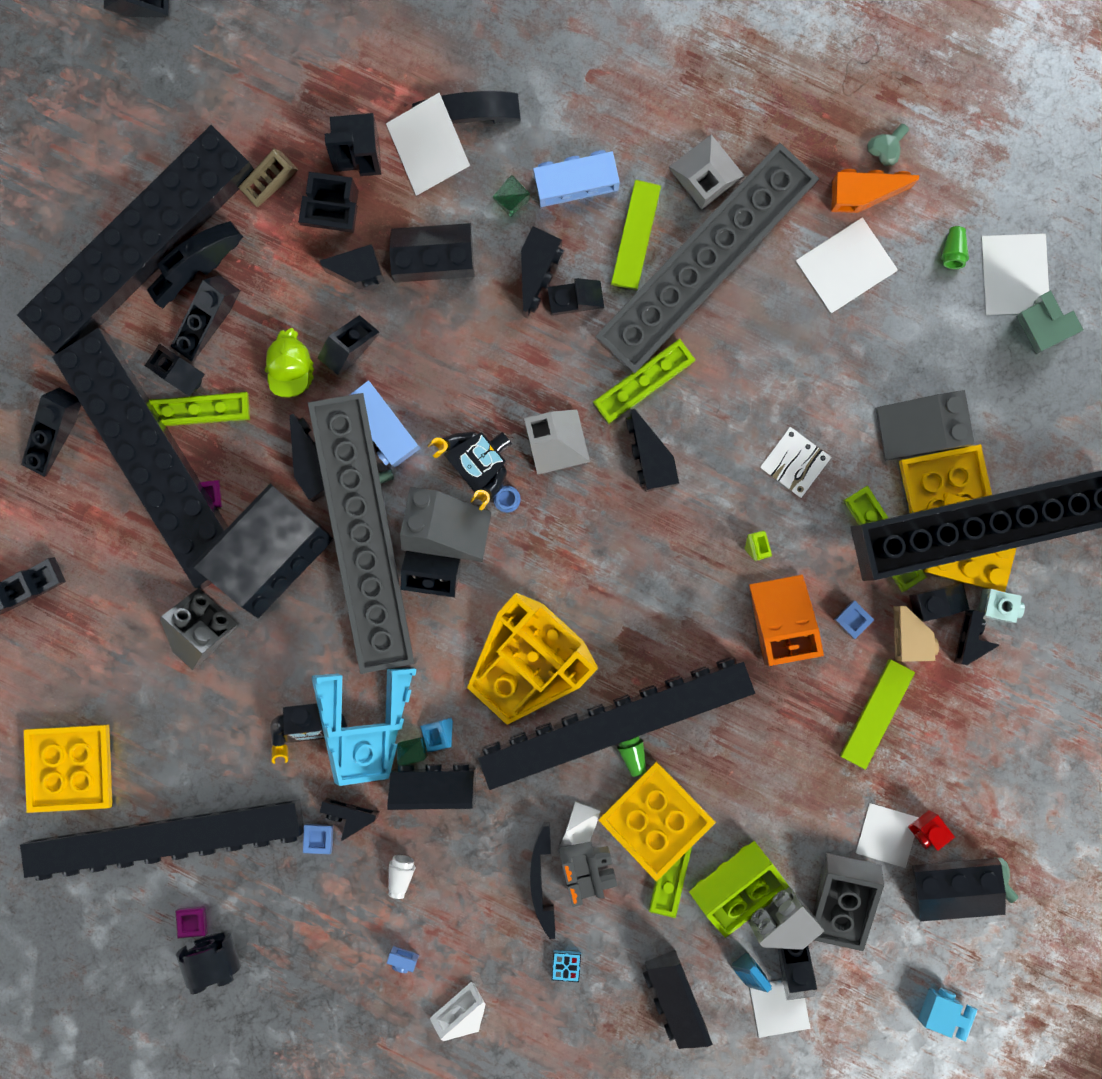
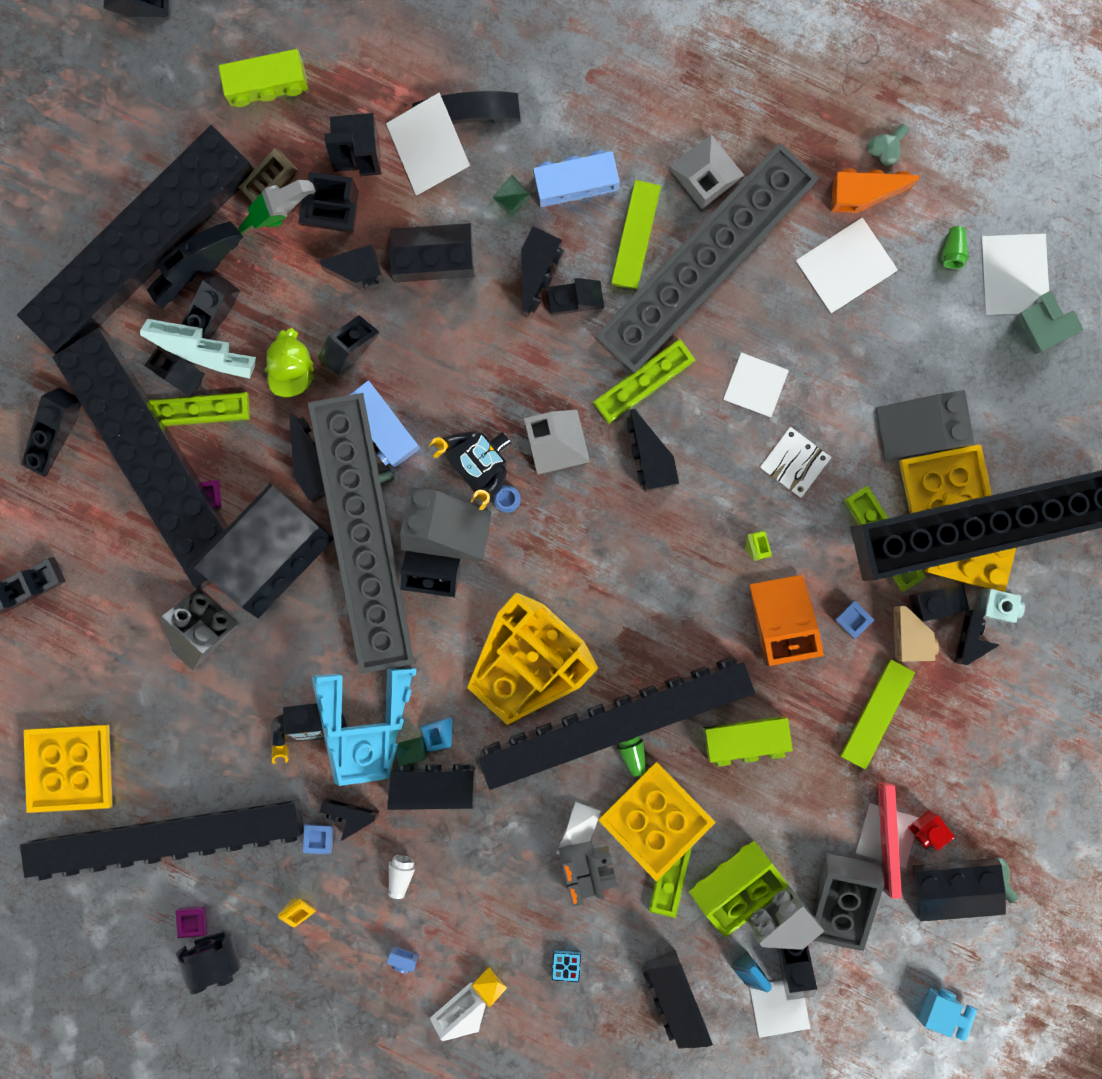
(189, 344): none -> light aqua slope
(263, 78): none -> lime brick
(275, 205): none -> animal
(296, 912): none -> yellow slope
(489, 986): none -> yellow slope
(544, 912): black slope -> none
(748, 740): none -> lime brick
(756, 384): none -> white sticker
(889, 839): none -> coral tile

